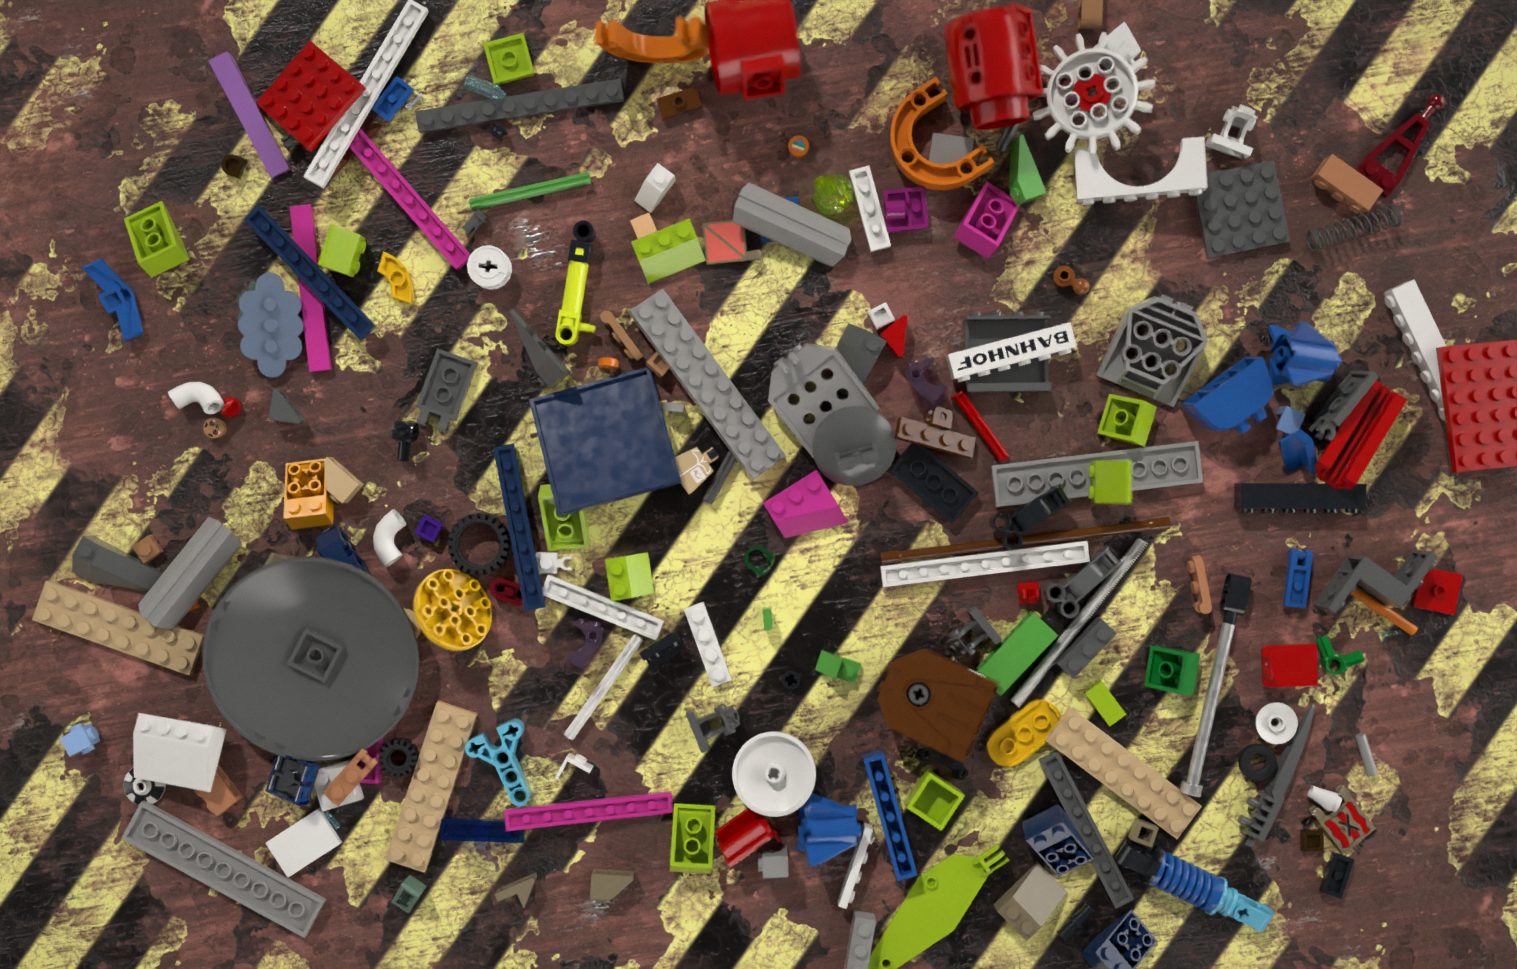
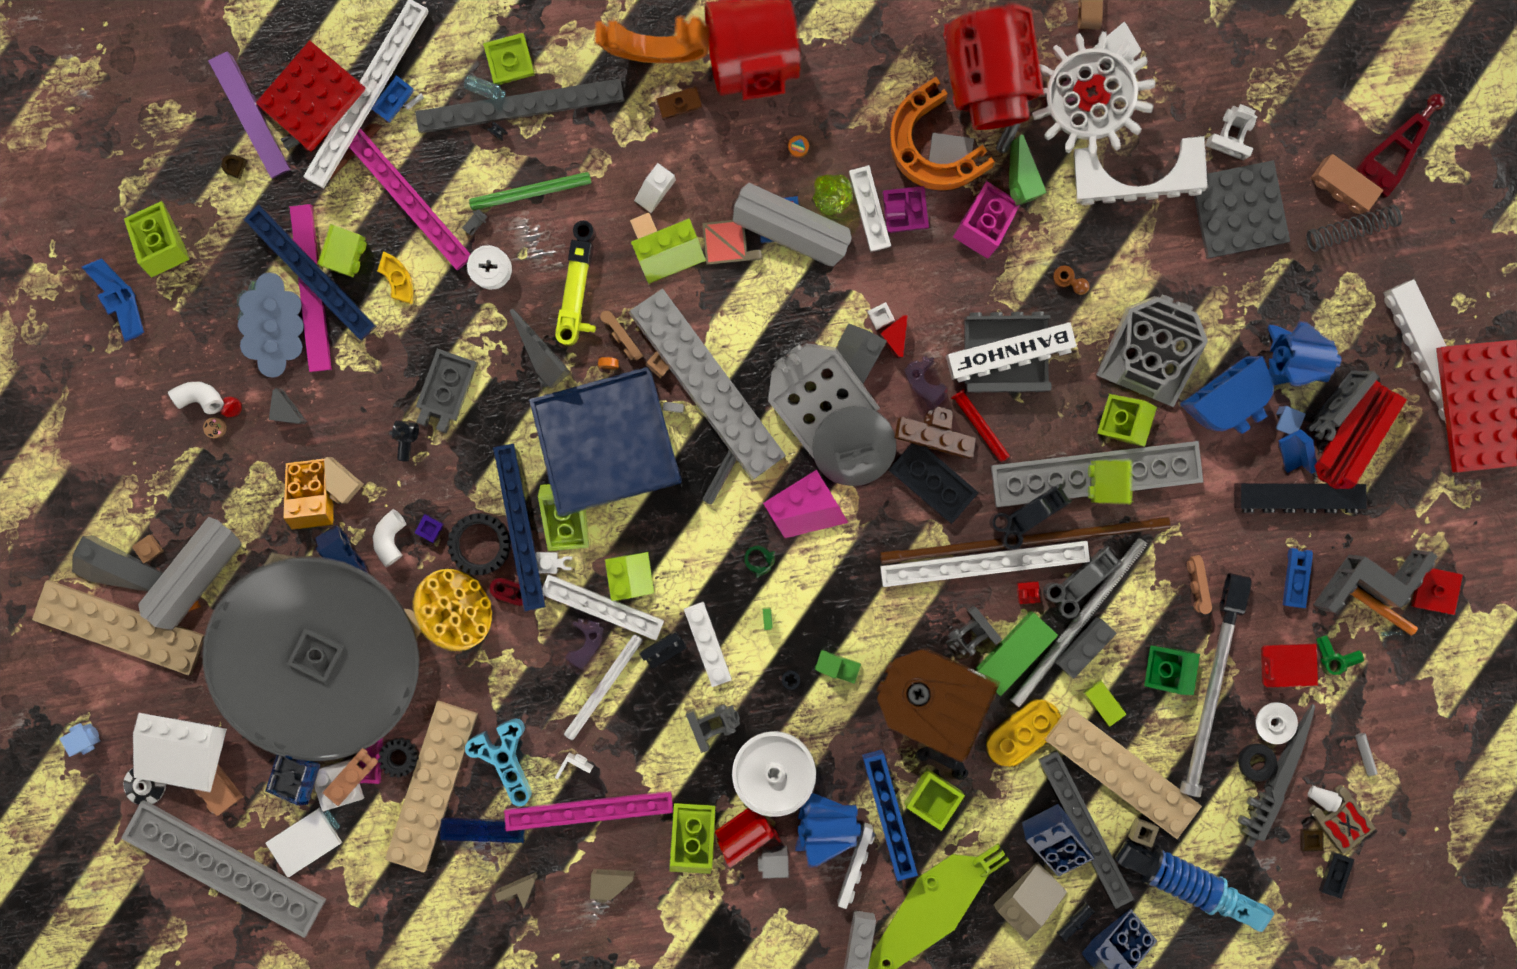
(408, 893): sand green slope -> none
(695, 467): tan torso -> none

